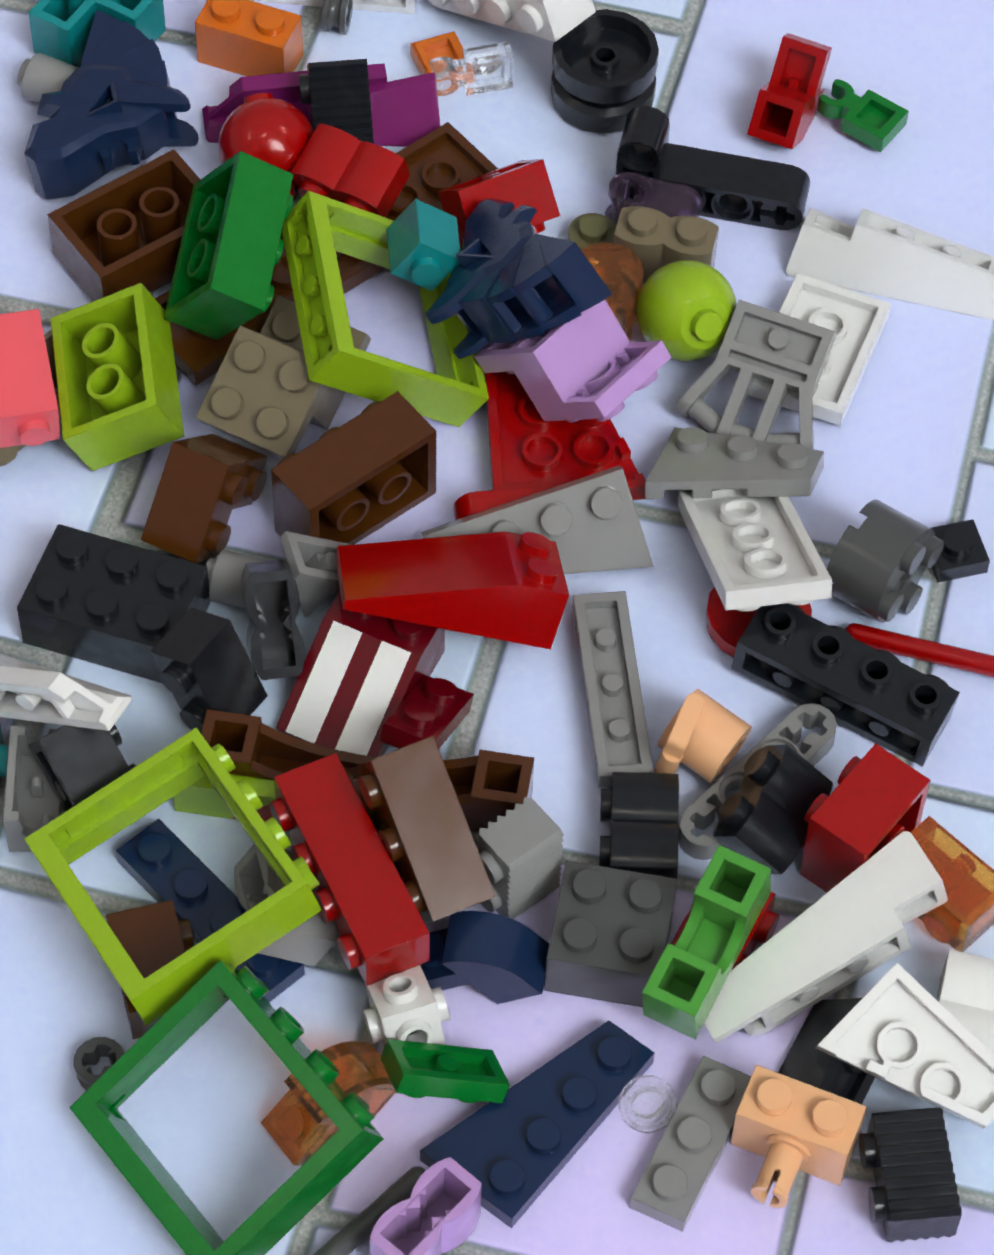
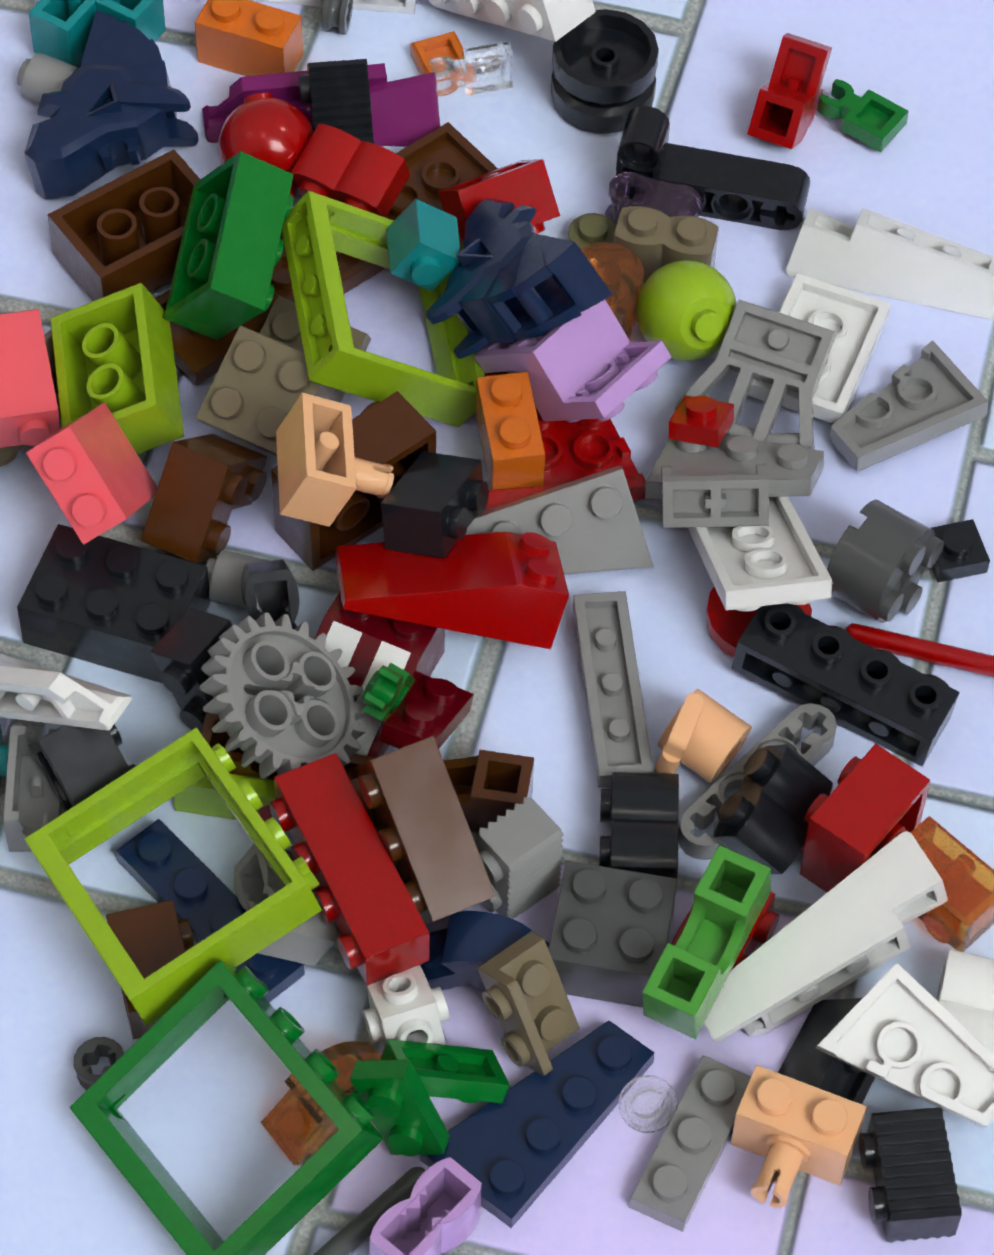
(93, 473): none -> coral brick
(281, 695): none -> light grey gear
(312, 567): light grey slope -> none
(320, 464): none -> light nougat brick
(386, 691): none -> green plate
(400, 1107): none -> green plate
(433, 504): none -> black brick
(509, 431): none -> orange brick
(528, 1002): none -> dark tan bracket
(701, 421): none -> red plate
(715, 499): none -> light grey hinge
(909, 411): none -> light grey wing

